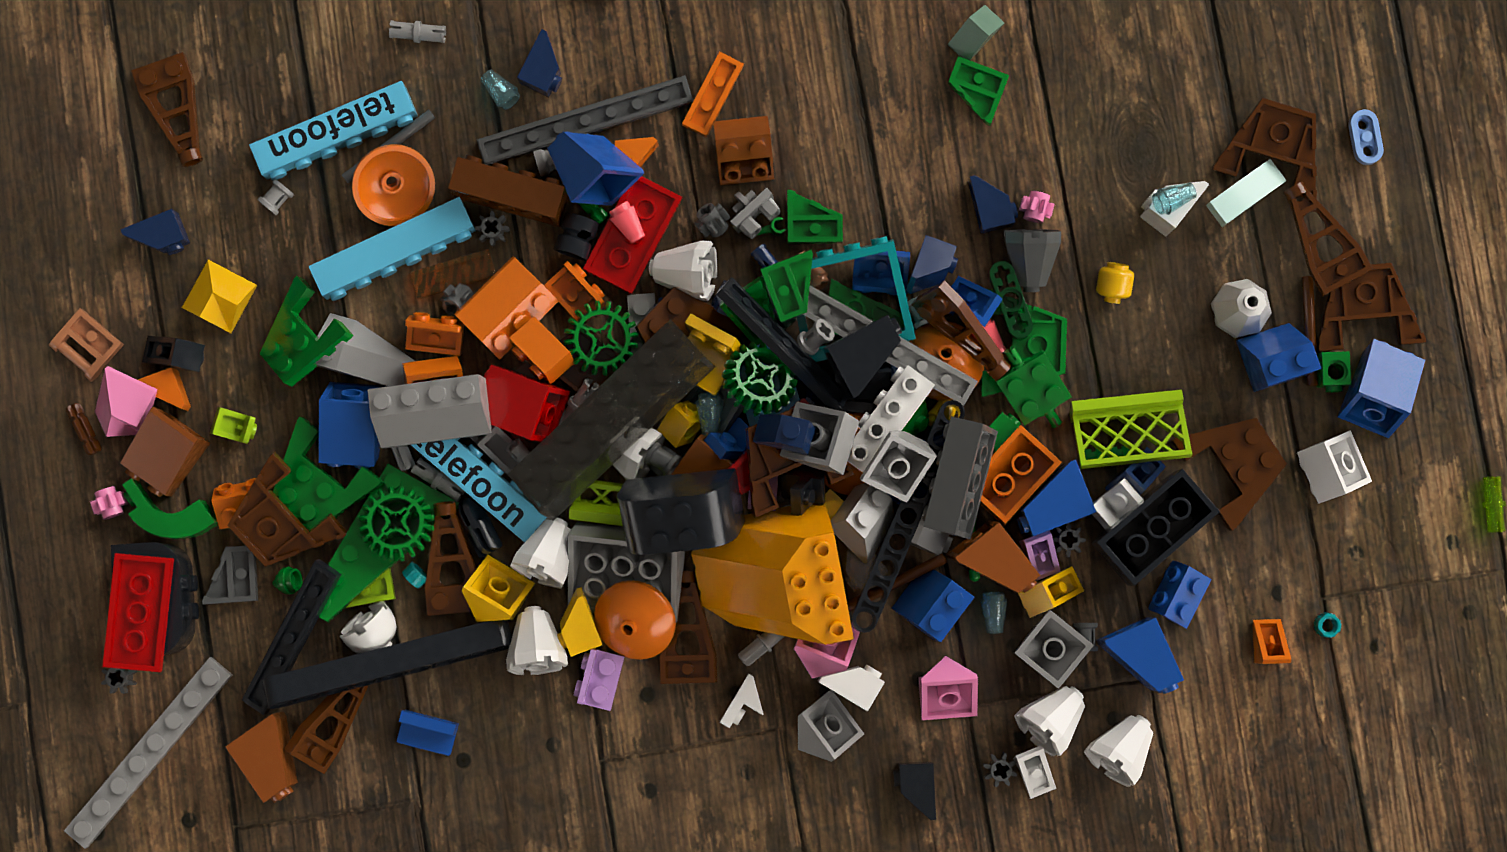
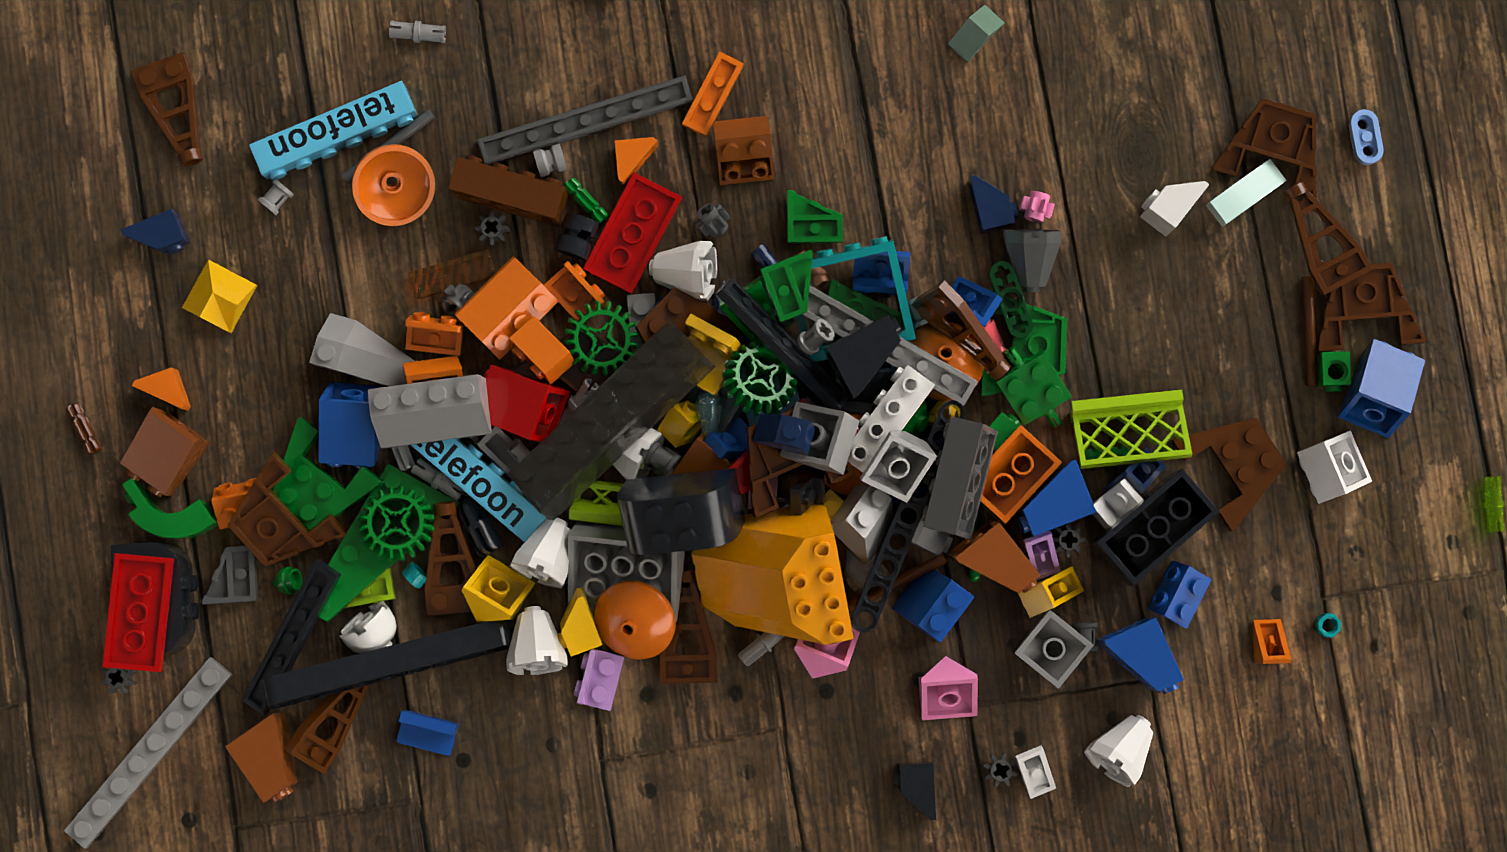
(92, 337): nougat plate -> none
(108, 503): bright pink gear -> none
(123, 403): bright pink slope -> none
(173, 353): black slope -> none
(233, 425): lime bracket -> none
(291, 345): green wing -> none
(392, 249): medium azure brick -> none
(501, 90): clear light blue cone -> none
(541, 68): dark blue slope -> none
(592, 168): blue slope -> none
(627, 221): coral cone -> none
(746, 695): white slope -> none
(763, 203): light grey hips -> none
(771, 229): green hand -> none
(827, 728): light grey slope -> none
(855, 684): white slope -> none
(932, 264): dark blue slope -> none
(978, 87): green wing -> none
(994, 611): clear light blue cone -> none
(1052, 719): white cone -> none
(1115, 282): yellow head -> none
(1172, 198): clear light blue cone -> none
(1241, 308): white cone -> none
(1277, 356): blue slope -> none

